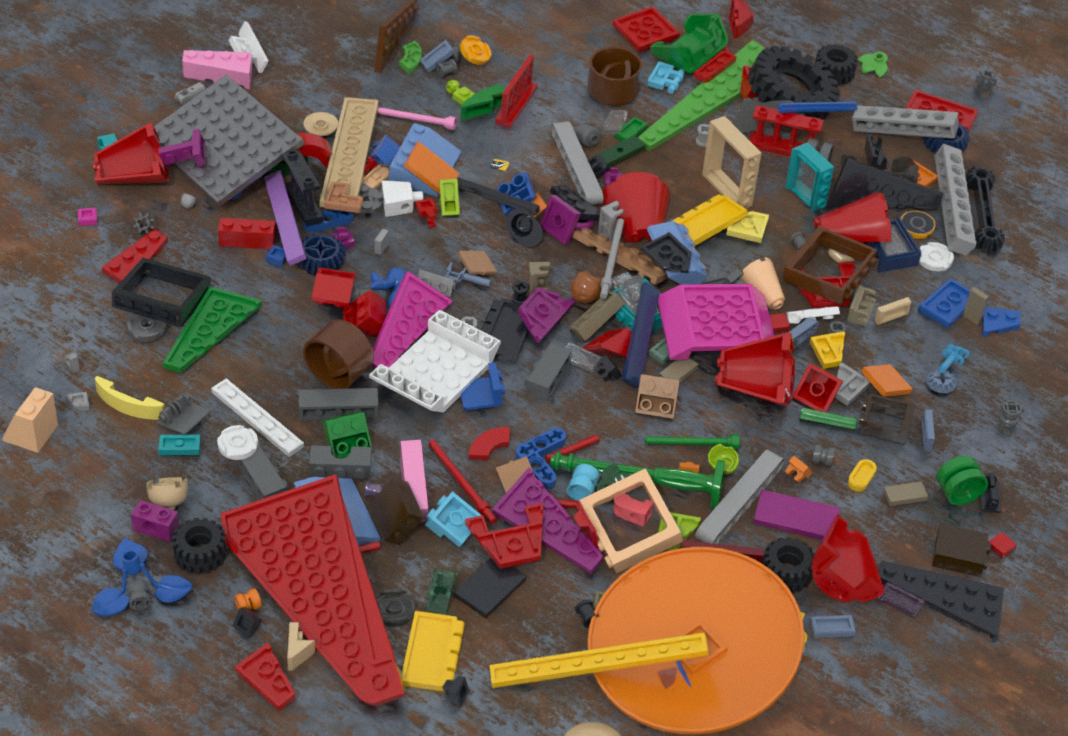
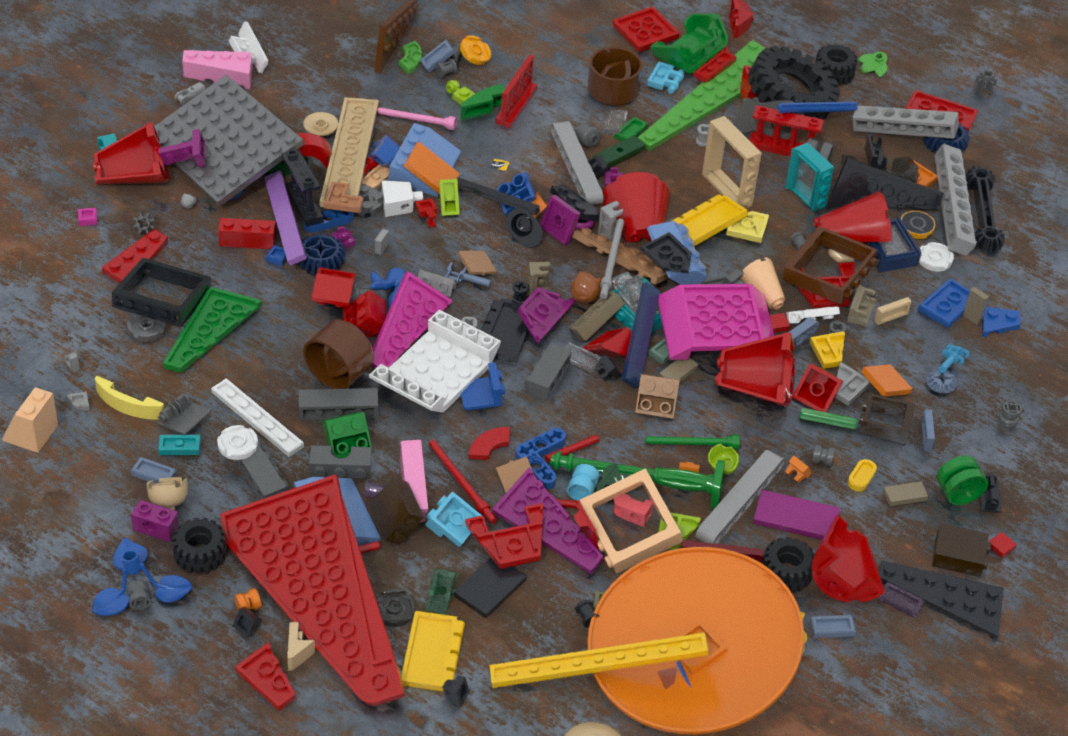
(151, 470): none -> sand blue tile

